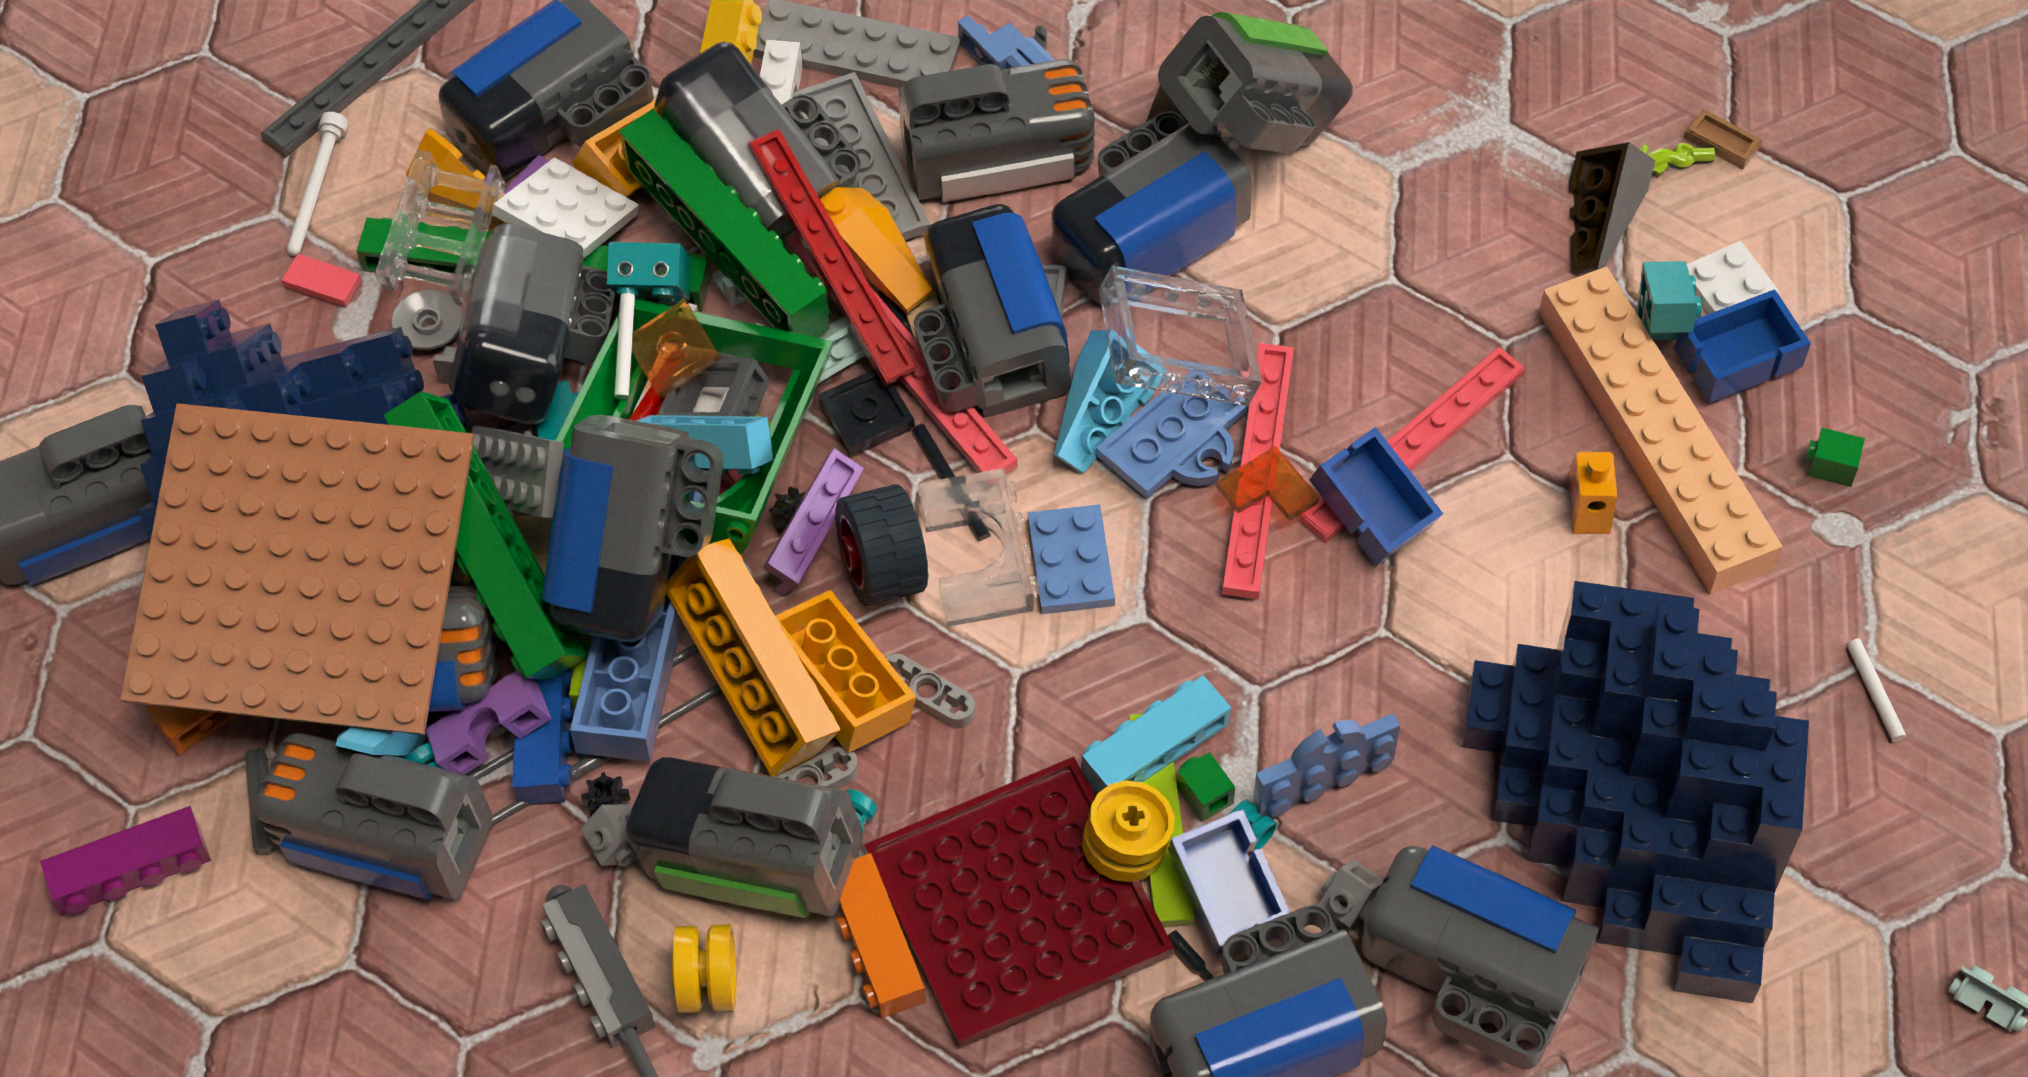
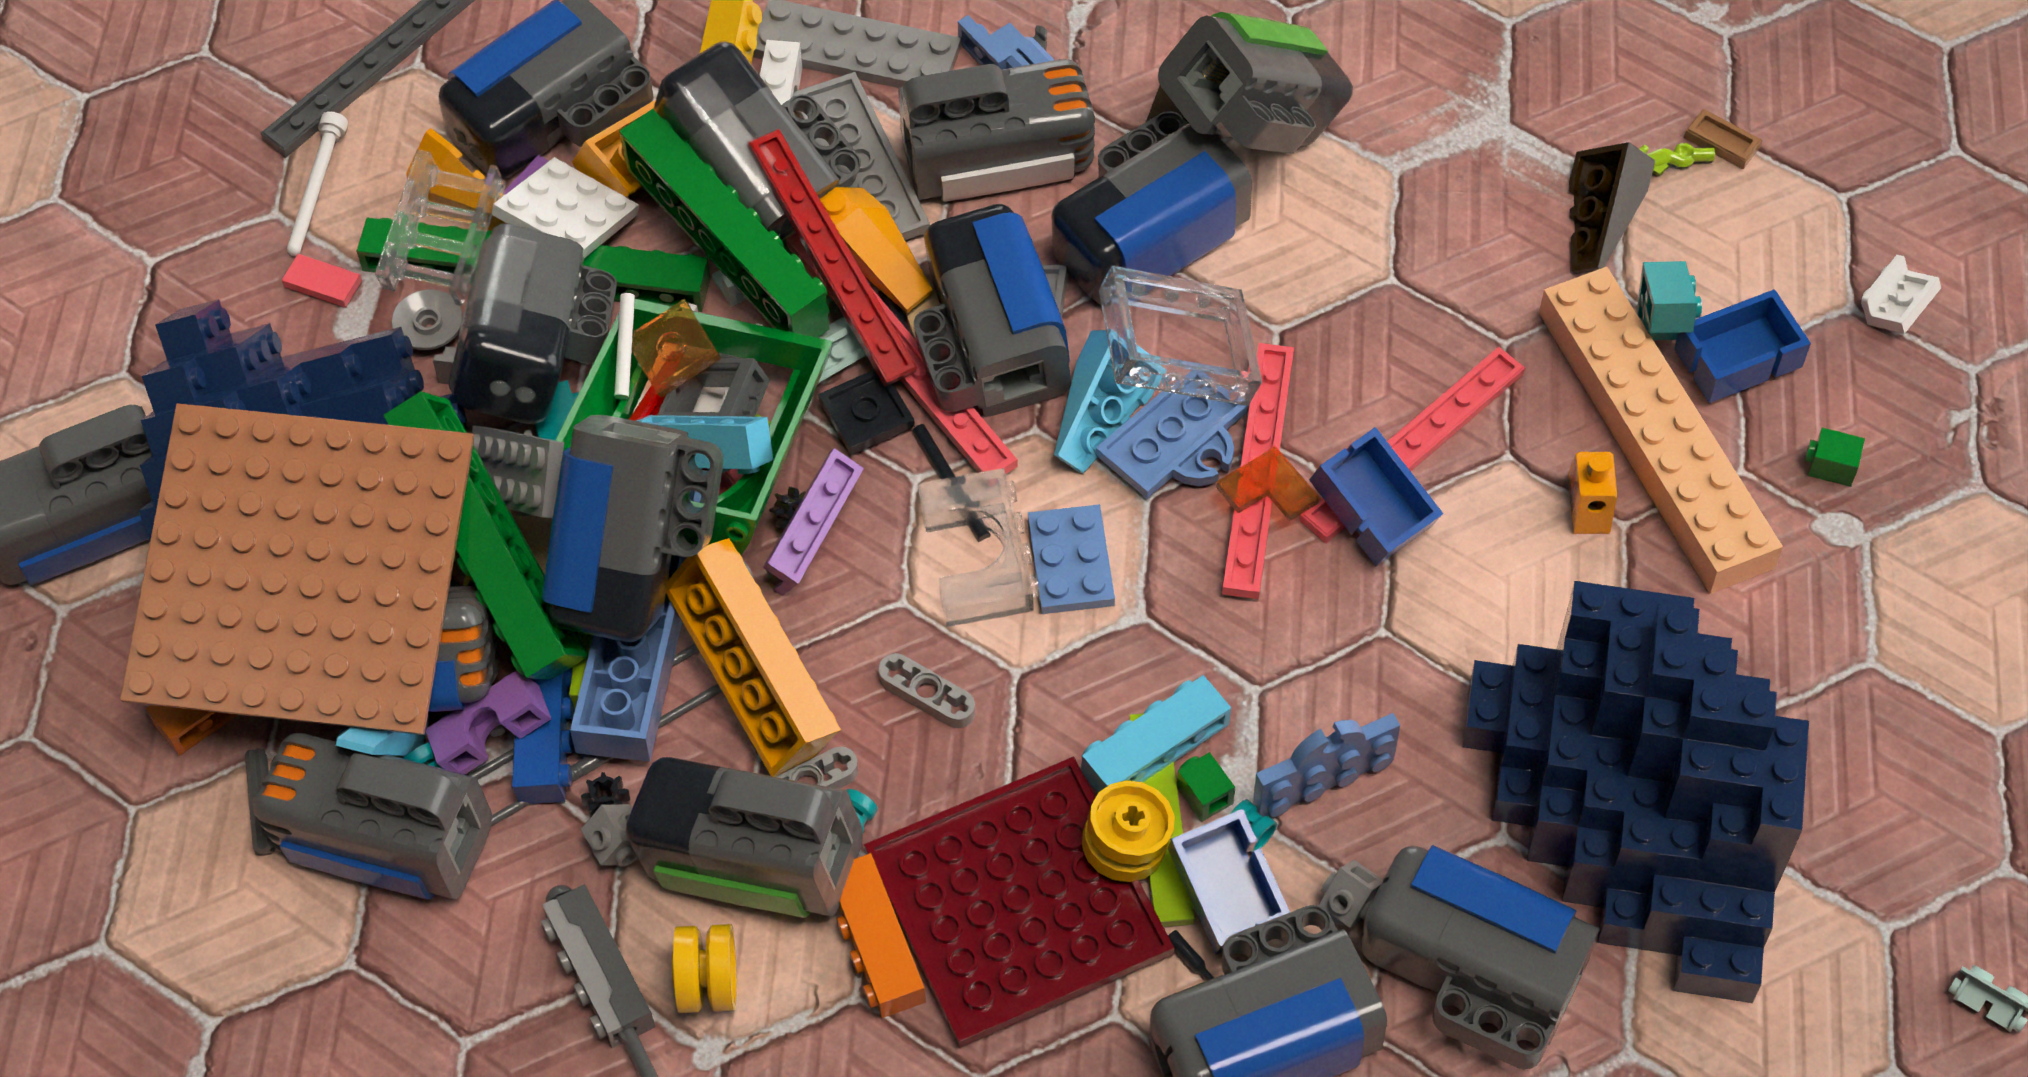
(125, 861): magenta brick -> none
(650, 271): teal piece -> none
(848, 671): light orange brick -> none
(881, 544): black wheel -> none
(1728, 277): white plate -> none
(1876, 690): white bar -> none
(1898, 296): none -> white bracket

